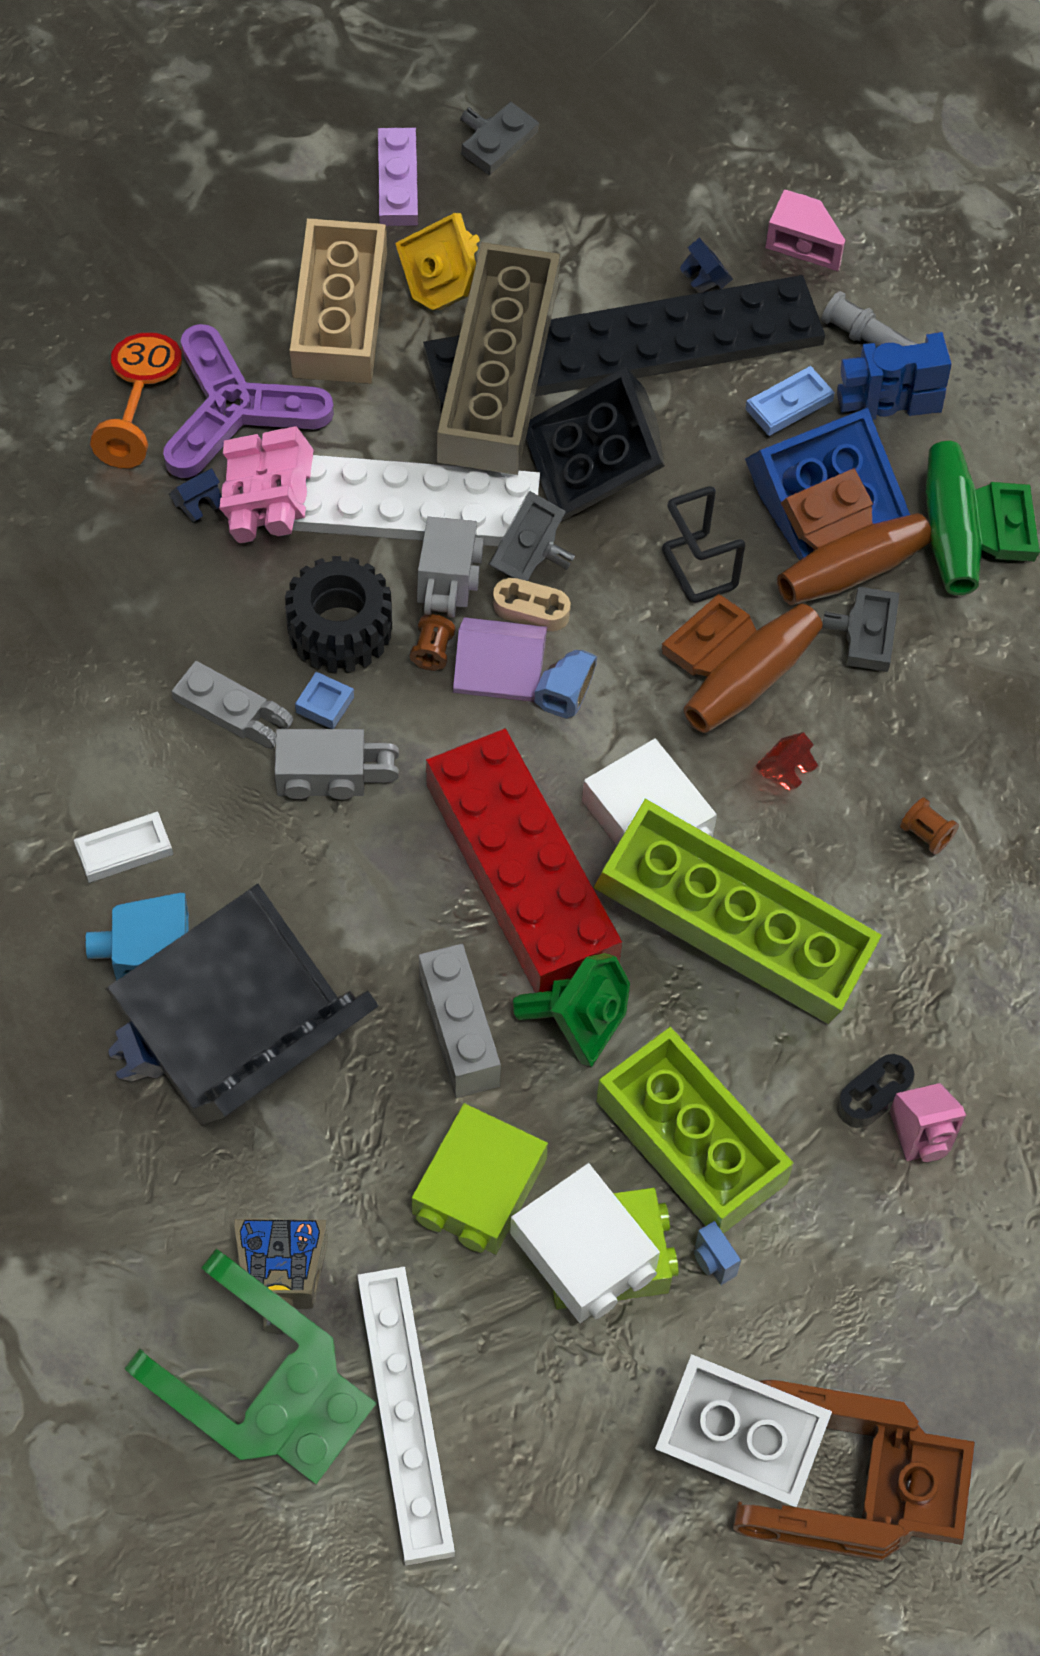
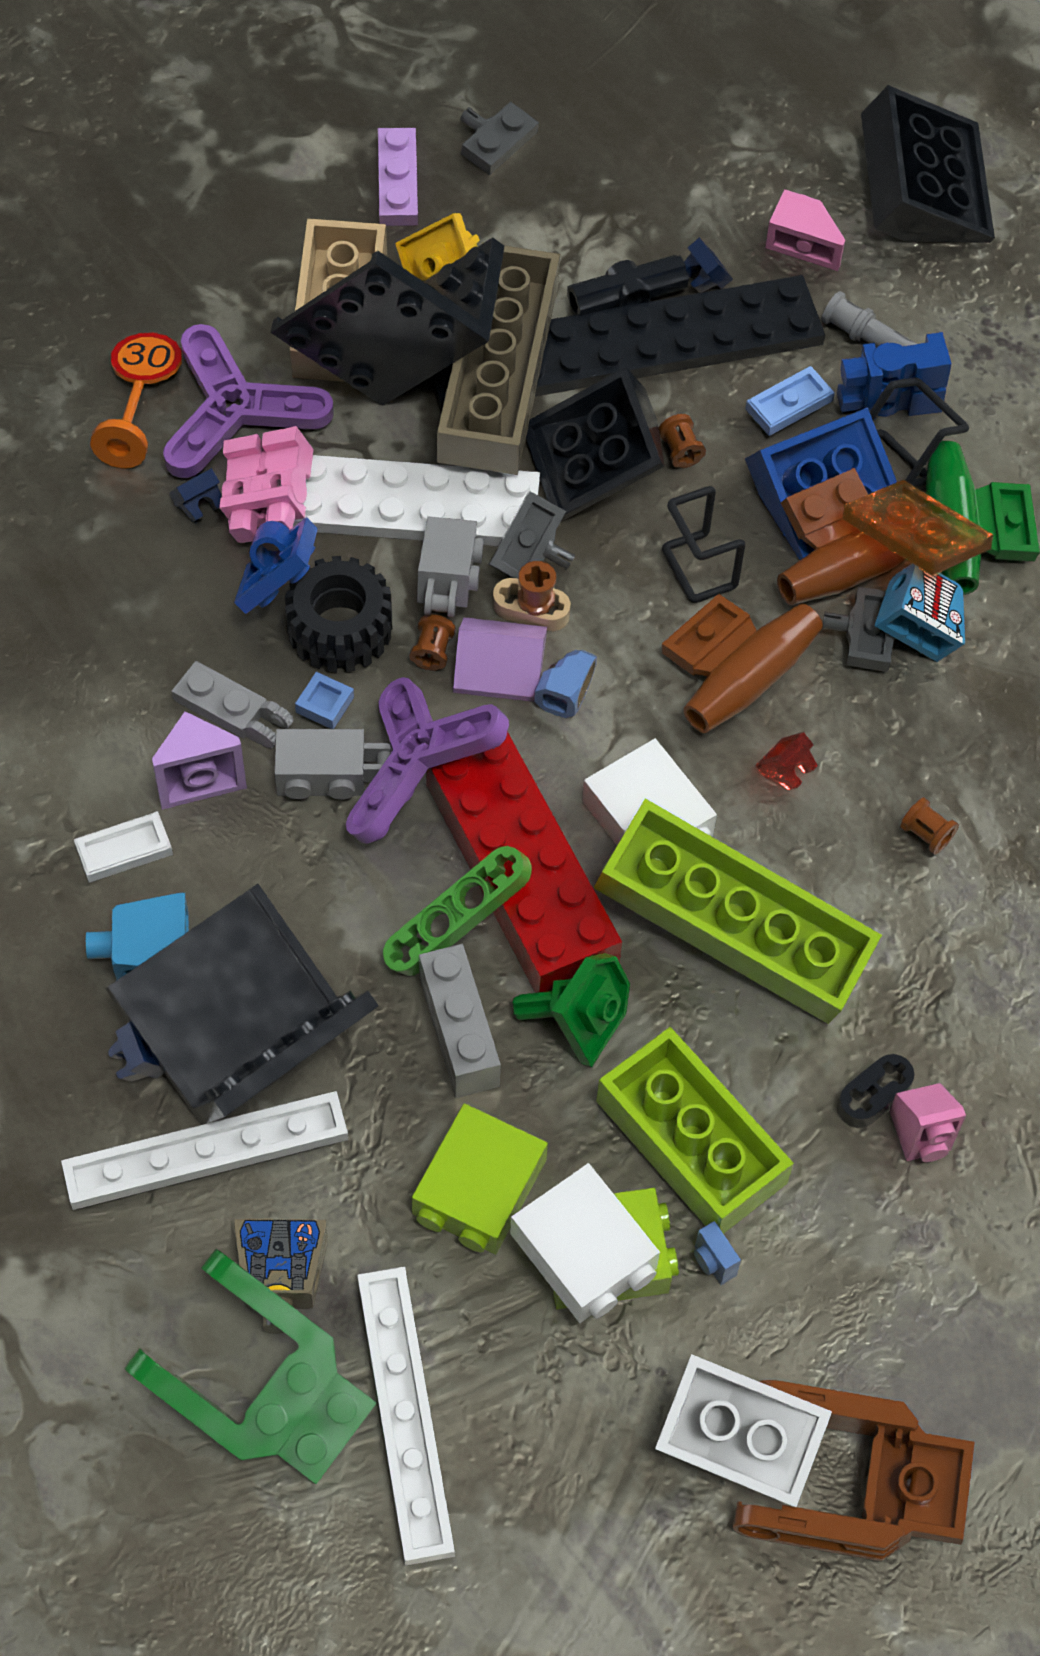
(197, 763): none -> lavender slope
(204, 1150): none -> white plate
(272, 569): none -> blue plate
(392, 329): none -> black bracket
(416, 746): none -> medium lavender piece
(453, 904): none -> bright green beam
(537, 586): none -> dark orange bush
(628, 285): none -> black piece
(682, 441): none -> dark orange bush
(917, 527): none -> clear orange plate
(918, 466): none -> black piece
(924, 612): none -> dark azure torso
(925, 171): none -> black slope

